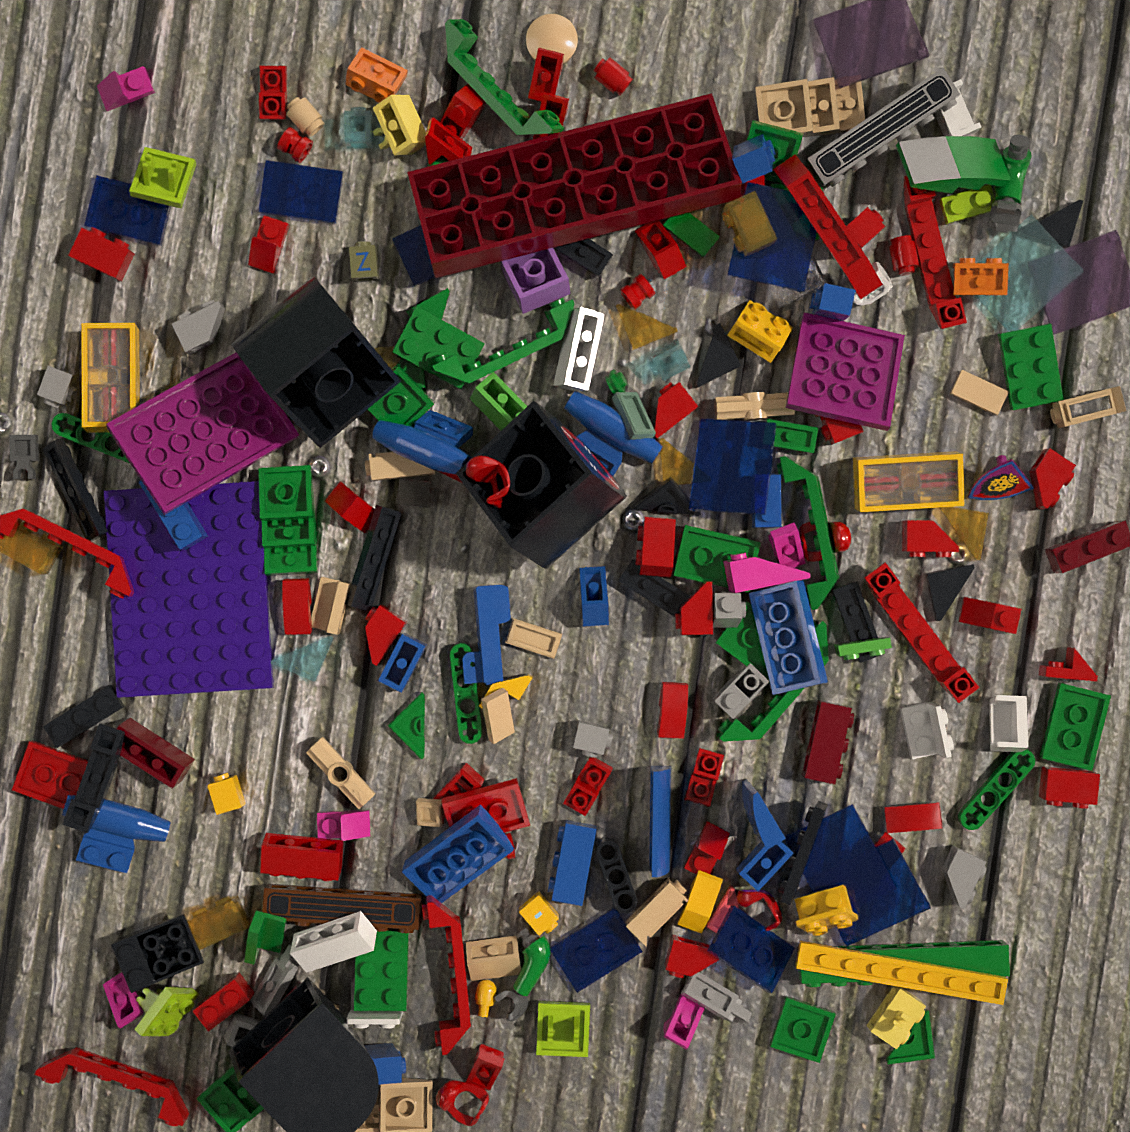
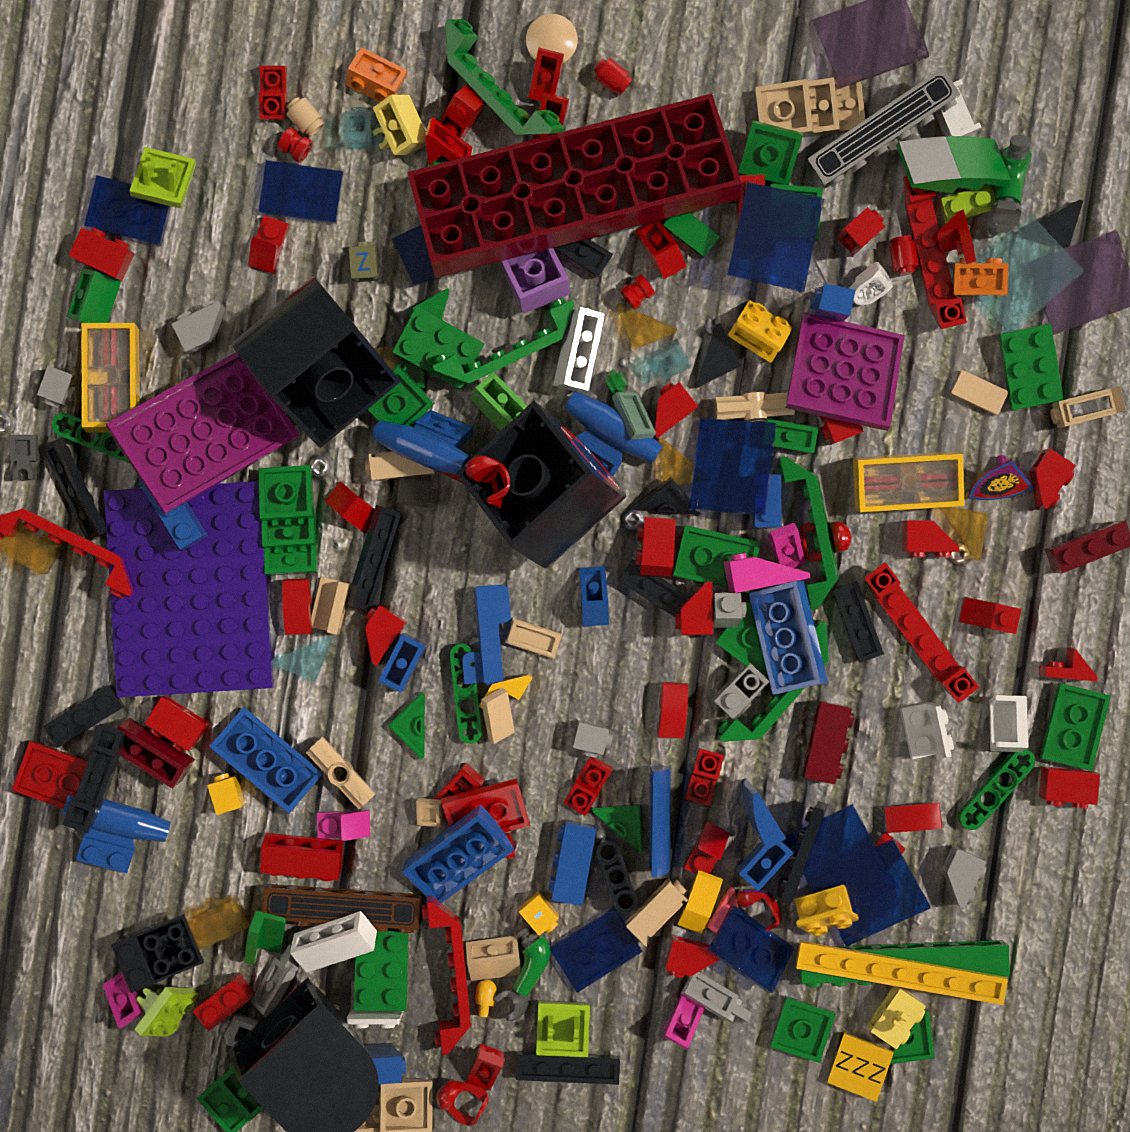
(93, 297): none -> green panel
(125, 88): dark pink slope -> none
(173, 1109): red slope -> none
(176, 724): none -> red brick
(266, 760): none -> blue slope
(590, 1069): none -> black plate
(624, 821): none -> green tile
(749, 224): clear yellow brick -> none
(753, 158): blue brick -> none
(828, 226): red slope -> none
(852, 649): bright green plate -> none
(860, 1067): none -> yellow tile
(945, 587): black tile -> none
(956, 235): none -> red slope

